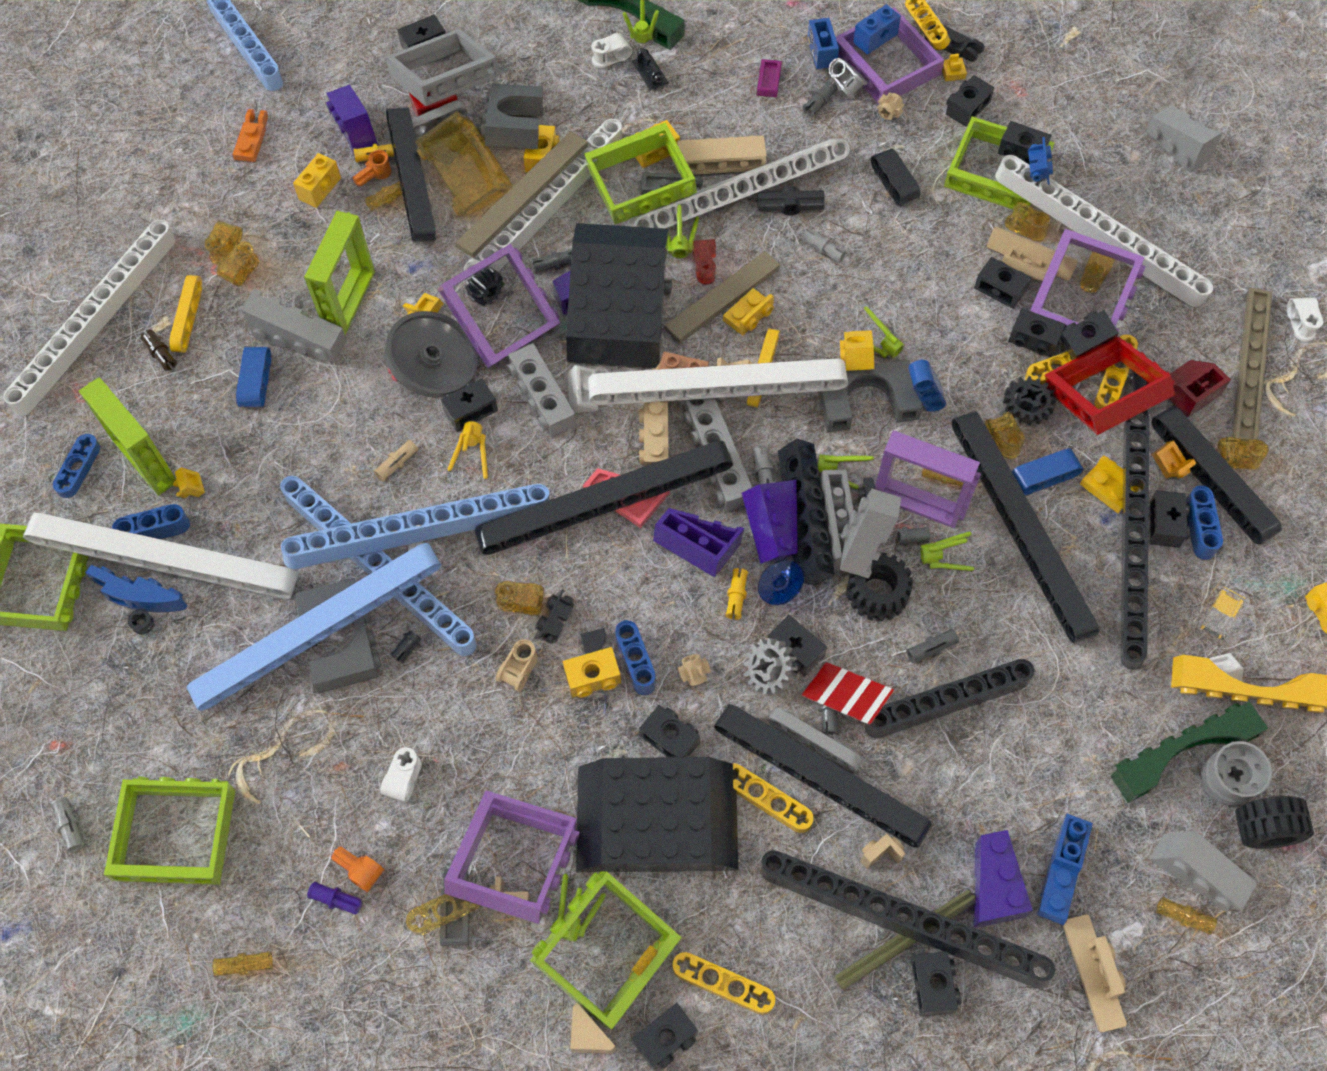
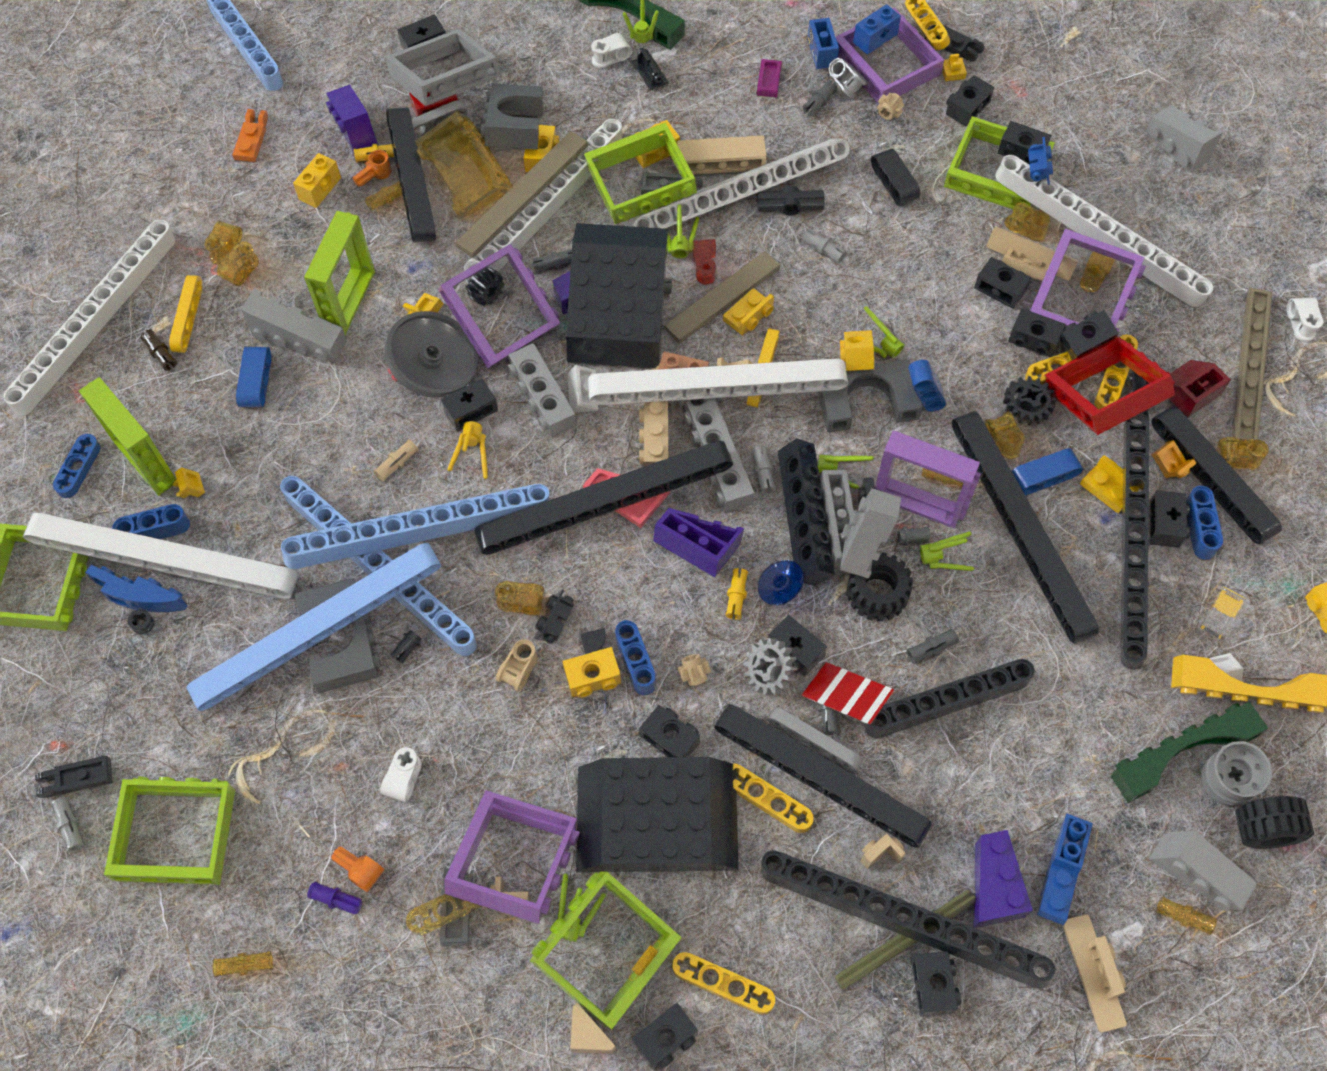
(75, 776): none -> black hinge
(773, 519): dark purple wedge -> none

